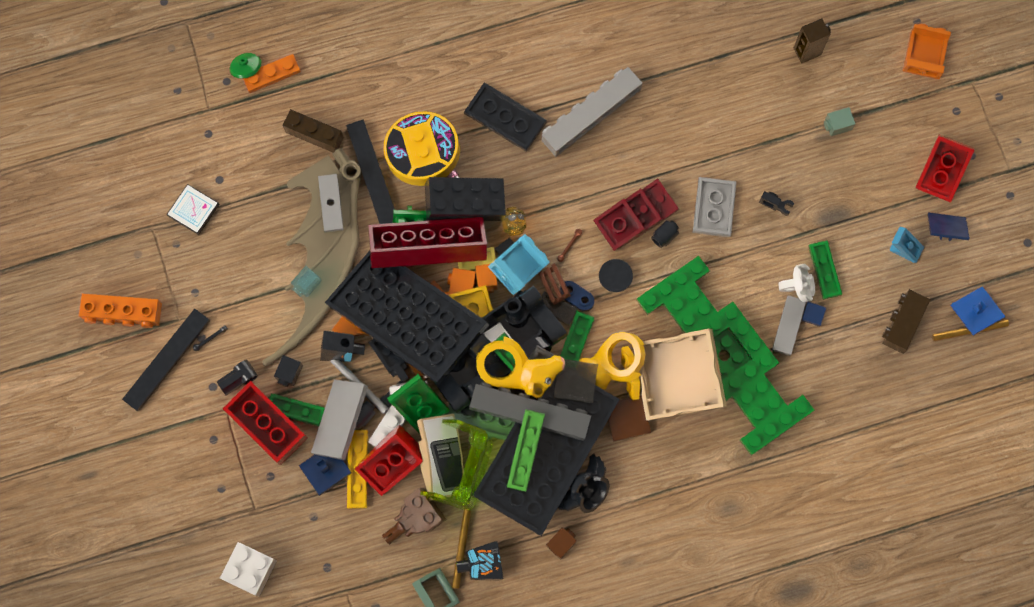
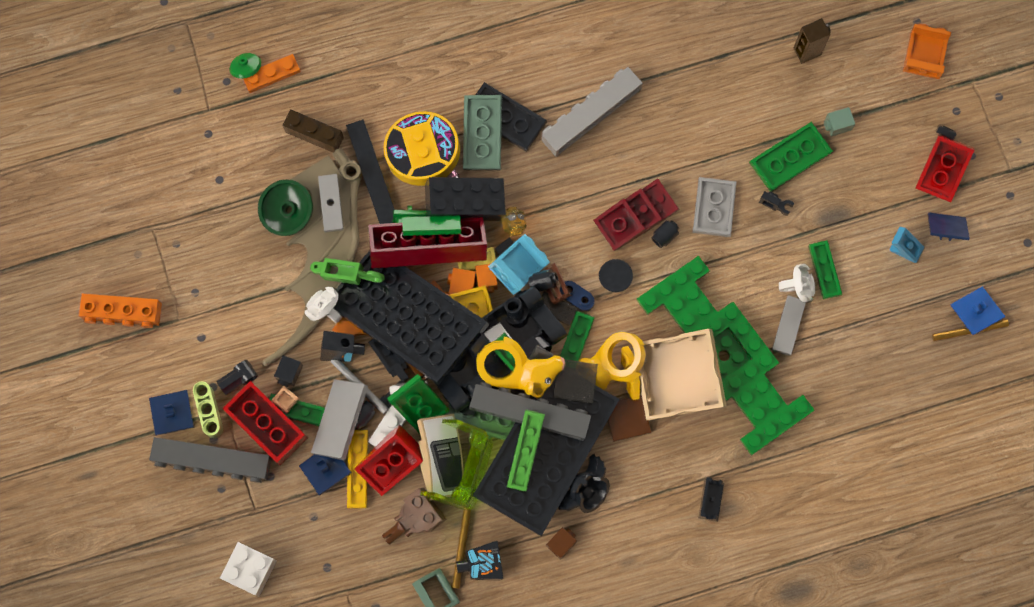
(166, 360): black tile -> none
(171, 412): none -> dark blue piece
(193, 209): white tile -> none
(196, 347): black hinge -> none
(207, 400): none -> yellowish green beam
(210, 459): none -> dark grey brick
(275, 203): none -> dark green dish
(285, 399): none -> light nougat tile
(305, 282): clear light blue brick -> none
(322, 304): none -> white tile
(347, 272): none -> bright green piece
(431, 225): none -> tile
(482, 132): none -> sand green tile
(544, 280): none -> black brick
(578, 232): copper hinge -> none
(711, 499): none -> black hinge
(791, 157): none -> green tile
(813, 314): dark blue tile -> none
(905, 321): dark brown brick -> none
(945, 131): none -> black tile

